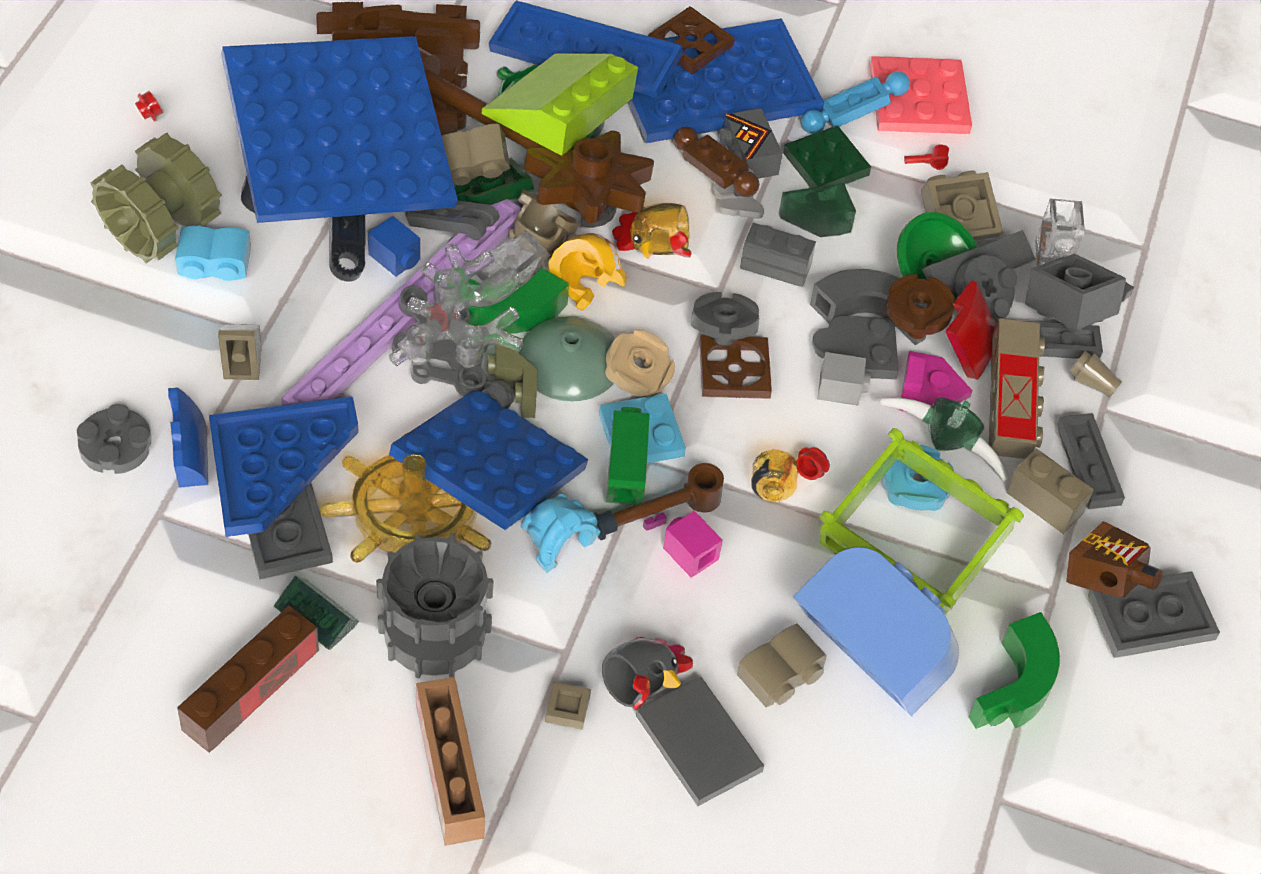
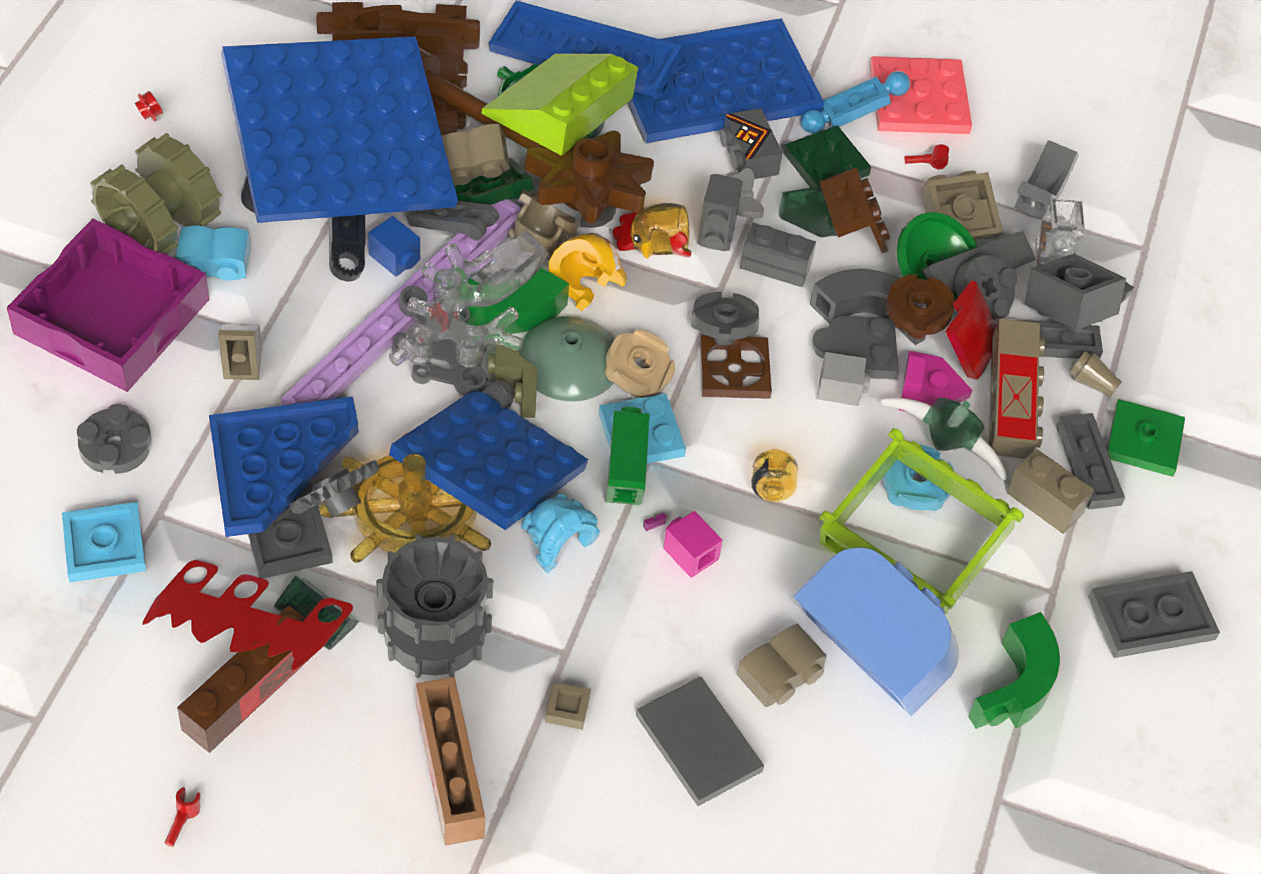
(103, 542): none -> medium azure plate
(109, 304): none -> magenta tile
(184, 812): none -> red hand
(188, 440): blue slope -> none
(214, 615): none -> red piece
(336, 491): none -> dark grey gear
(643, 669): dark grey piece -> none
(697, 498): reddish brown piece -> none
(703, 27): reddish brown piece -> none
(716, 161): reddish brown plate -> none
(720, 212): none -> dark grey brick
(812, 463): red plate -> none
(851, 206): none -> reddish brown bracket
(1047, 179): none -> dark grey arch
(1112, 562): reddish brown torso -> none
(1145, 437): none -> green plate

